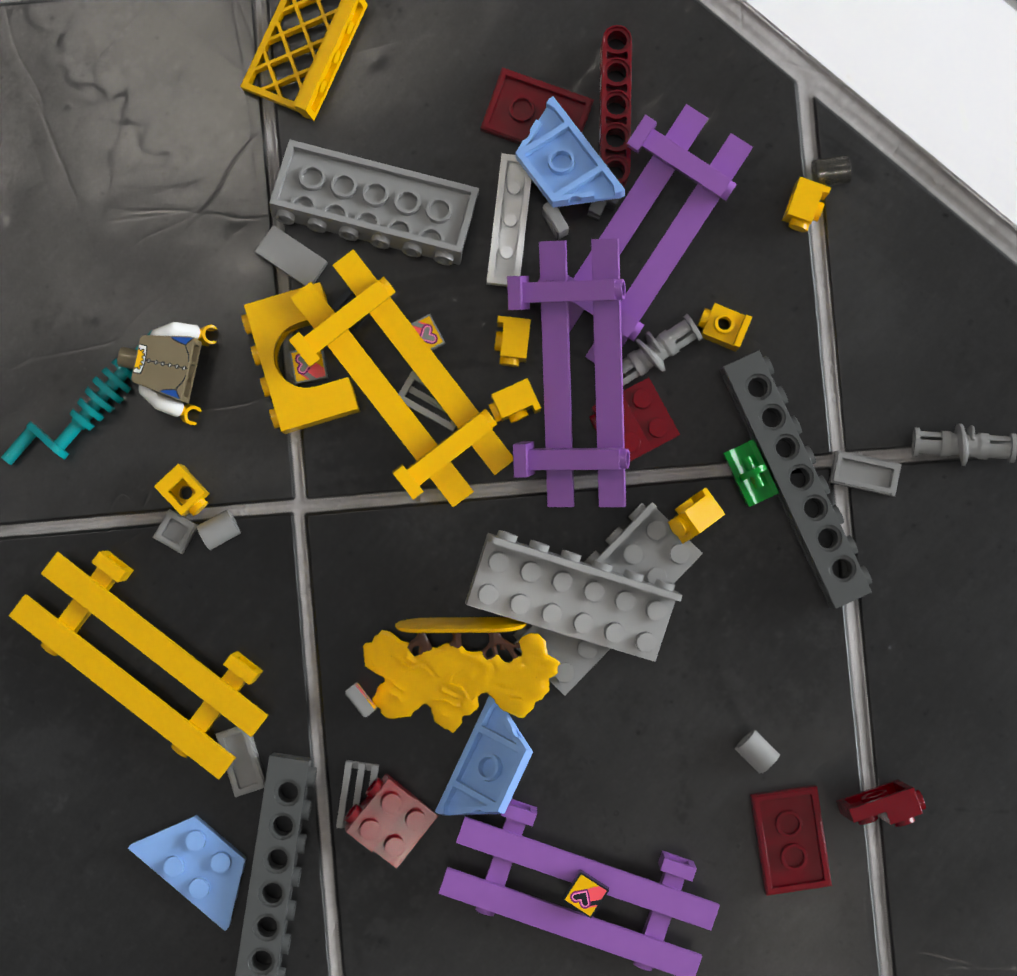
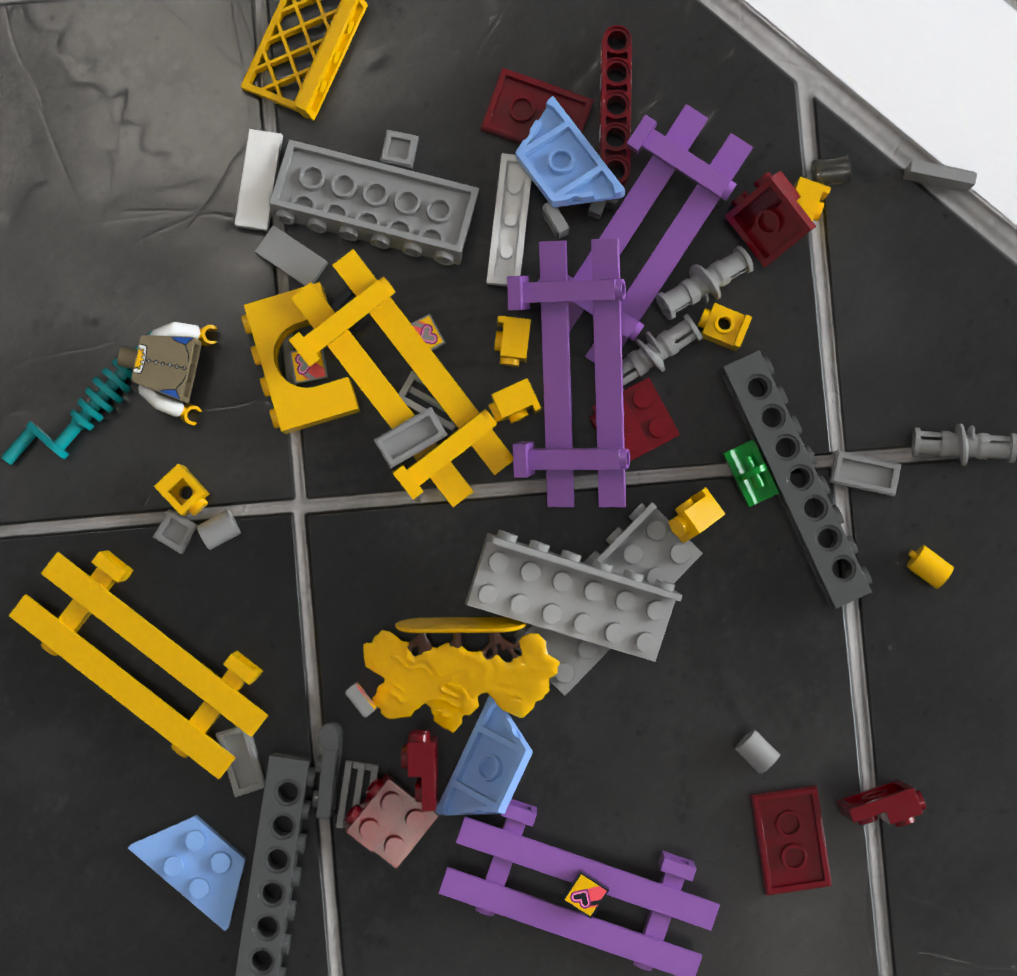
(258, 180): none -> white tile
(328, 767): none -> dark grey hinge
(399, 149): none -> light grey tile
(410, 437): none -> light grey tile
(421, 759): none -> dark red plate
(703, 282): none -> light grey piece
(770, 217): none -> dark red plate
(929, 566): none -> yellow piece
(940, 175): none -> light grey tile

